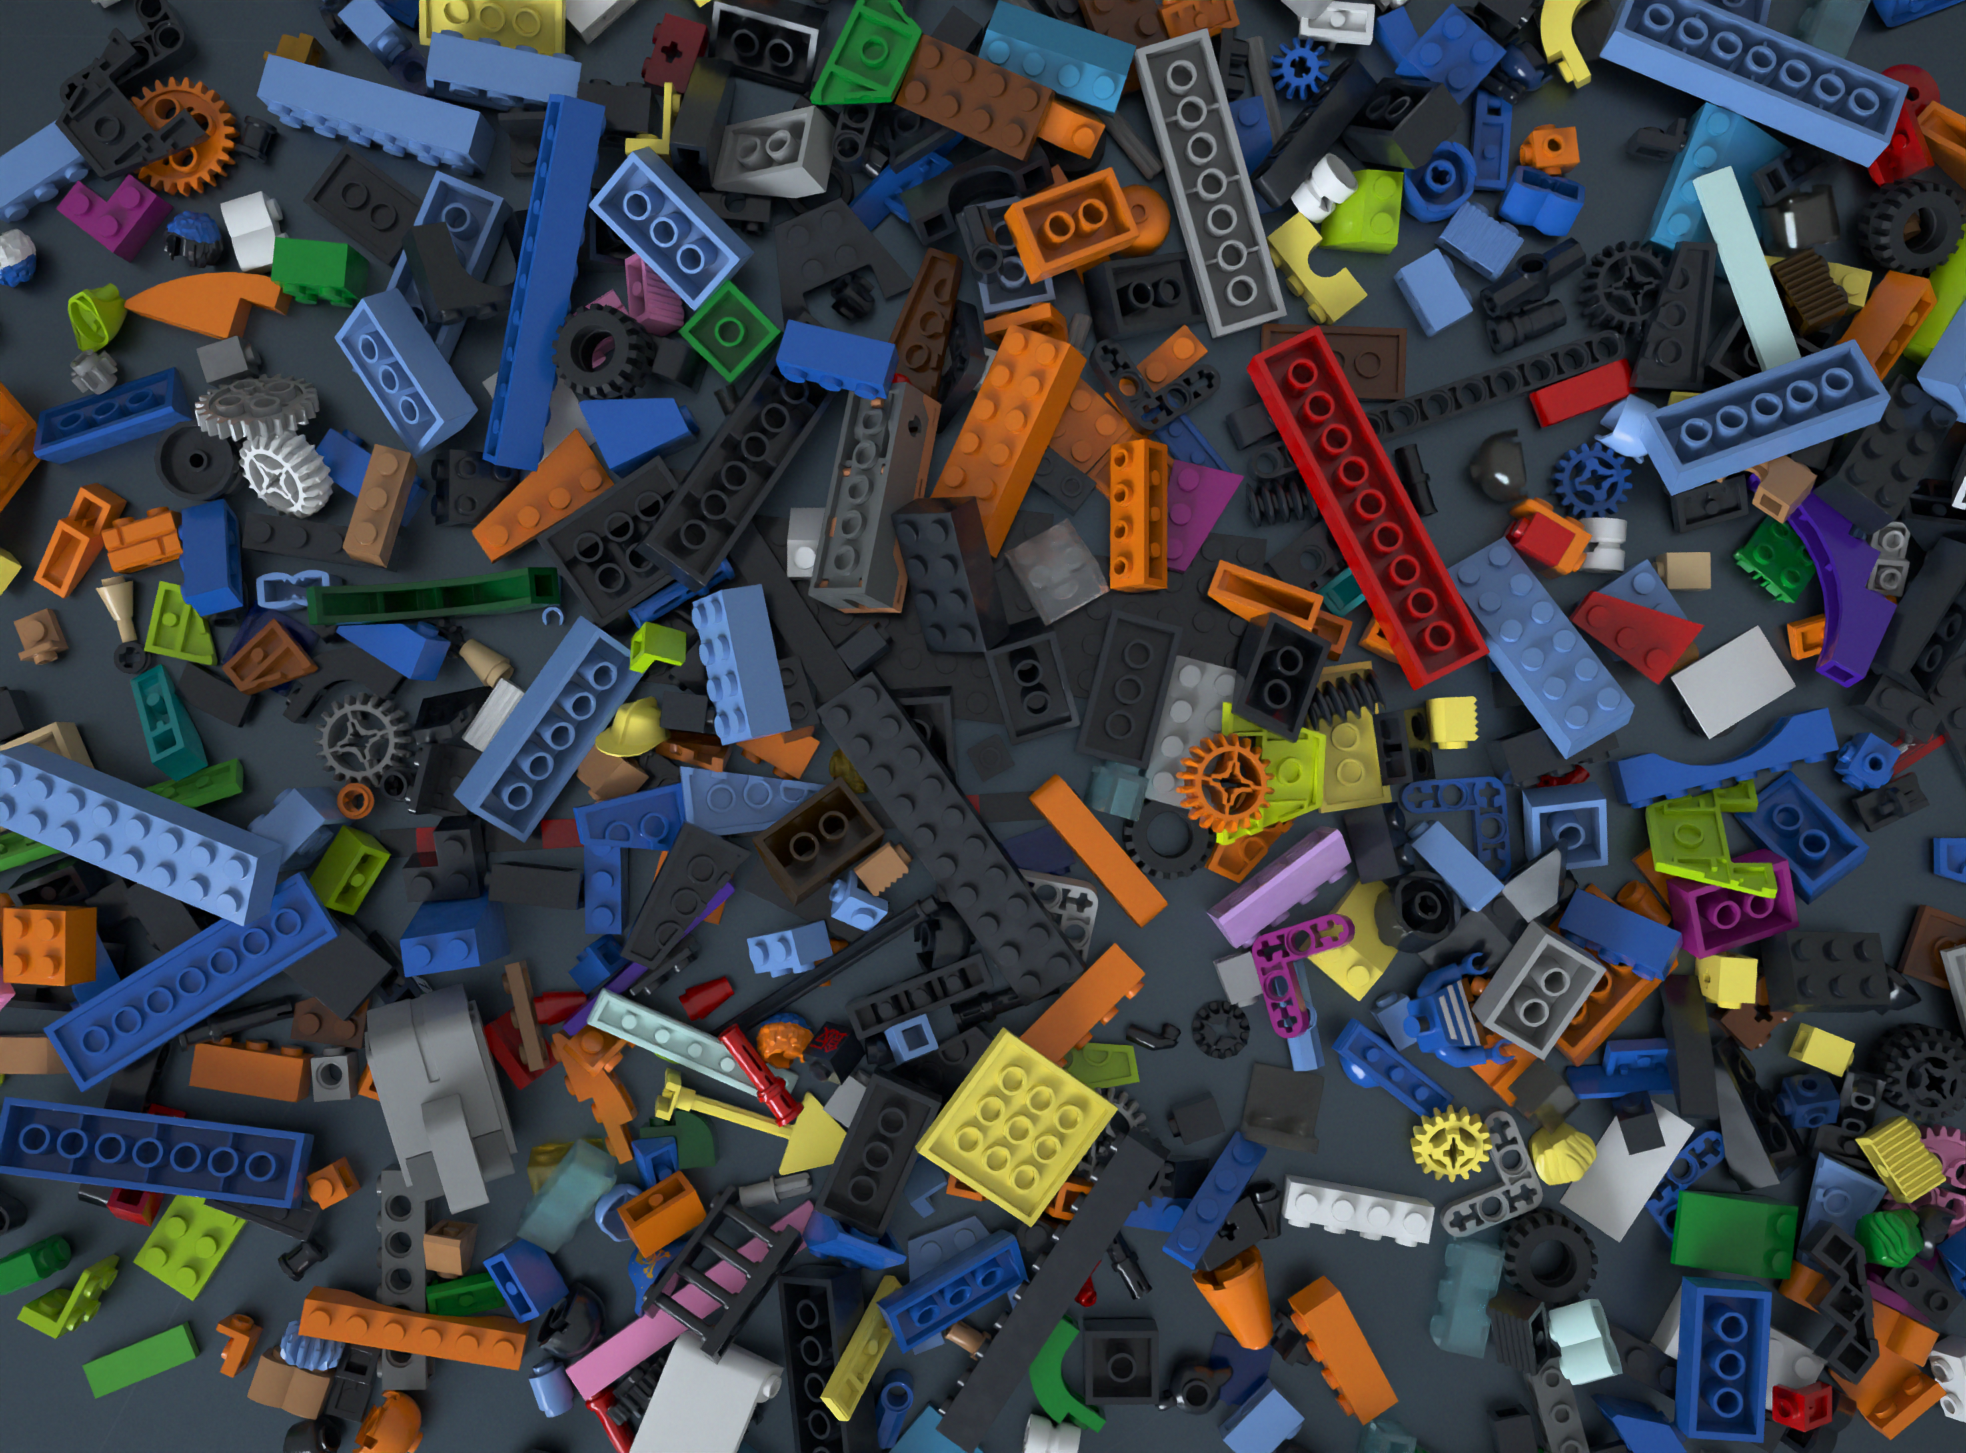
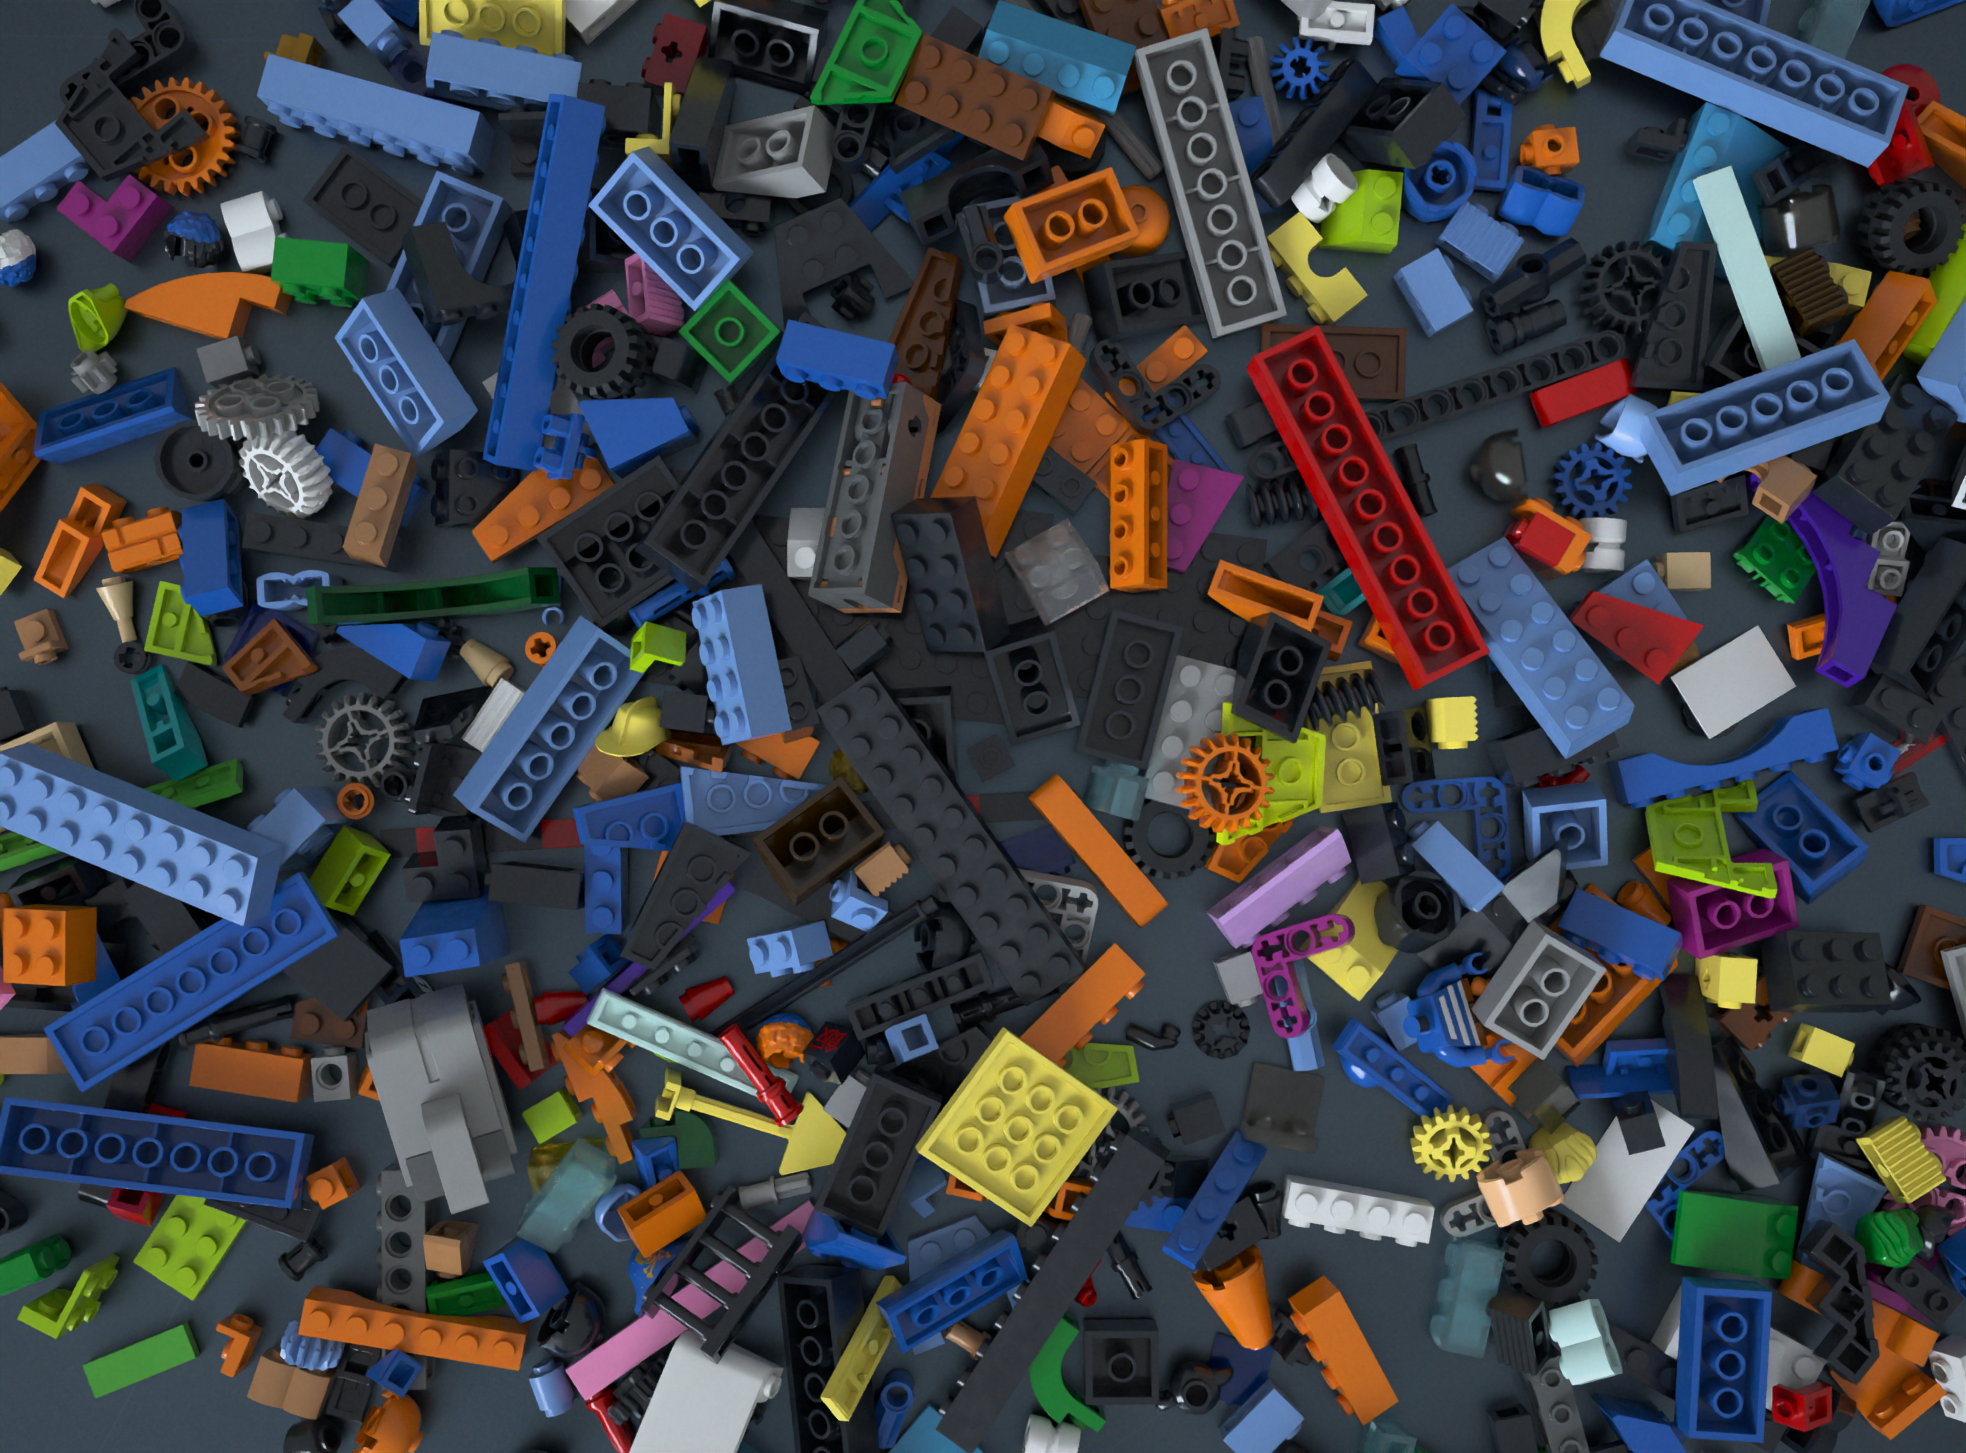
(395, 1372): none -> blue slope
(537, 650): none -> orange bush
(552, 1115): none -> lime panel
(569, 446): none -> blue hips
(1520, 1188): none -> light nougat brick

